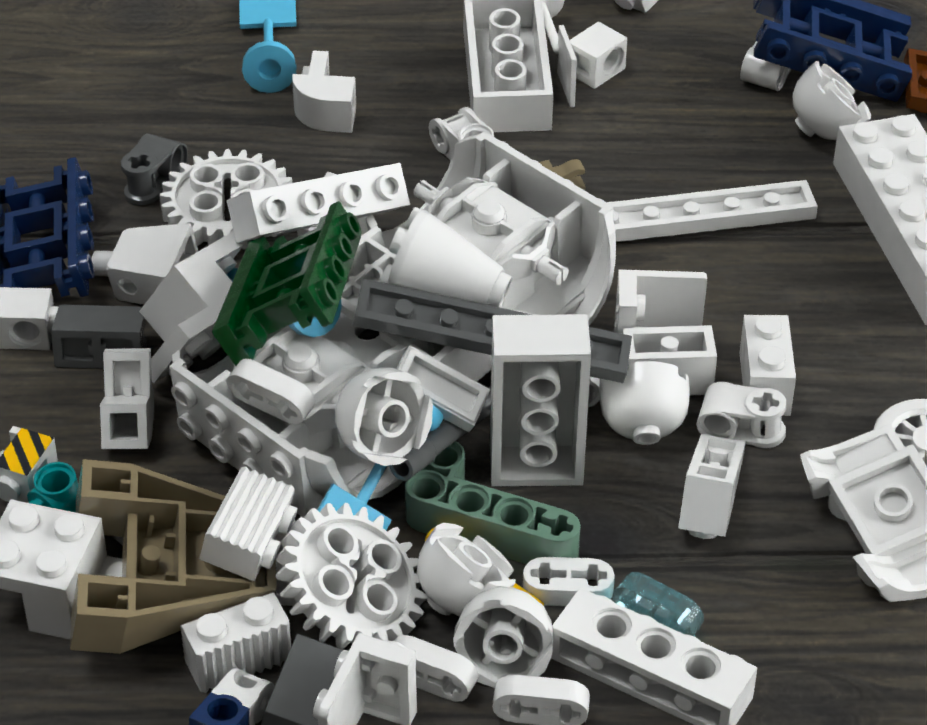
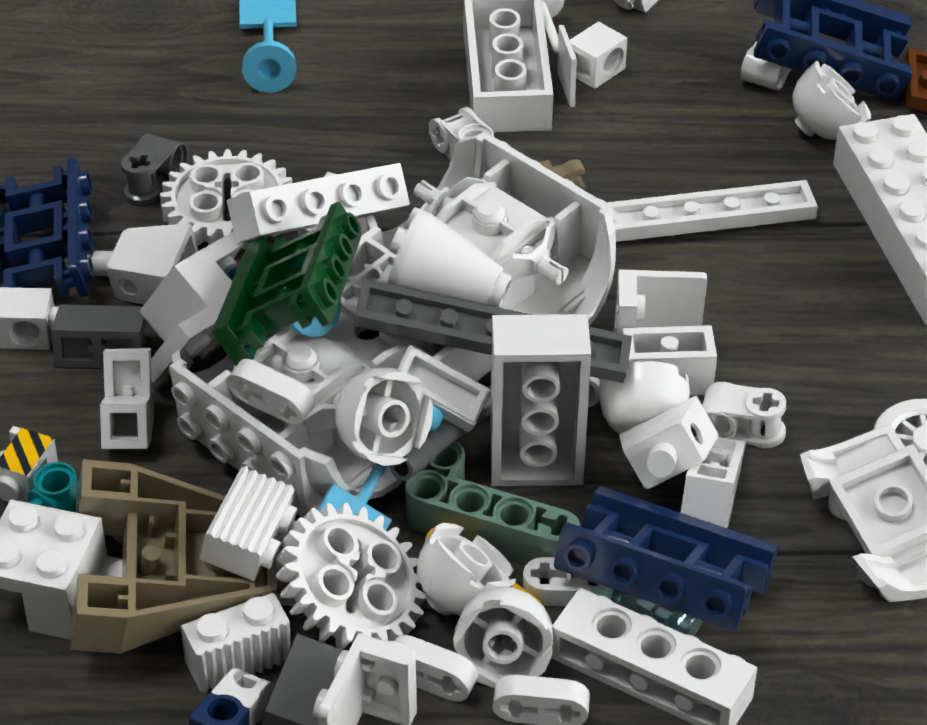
(322, 99): white brick -> none
(666, 443): none -> white torso
(666, 558): none -> dark blue fence
(768, 355): white brick -> none

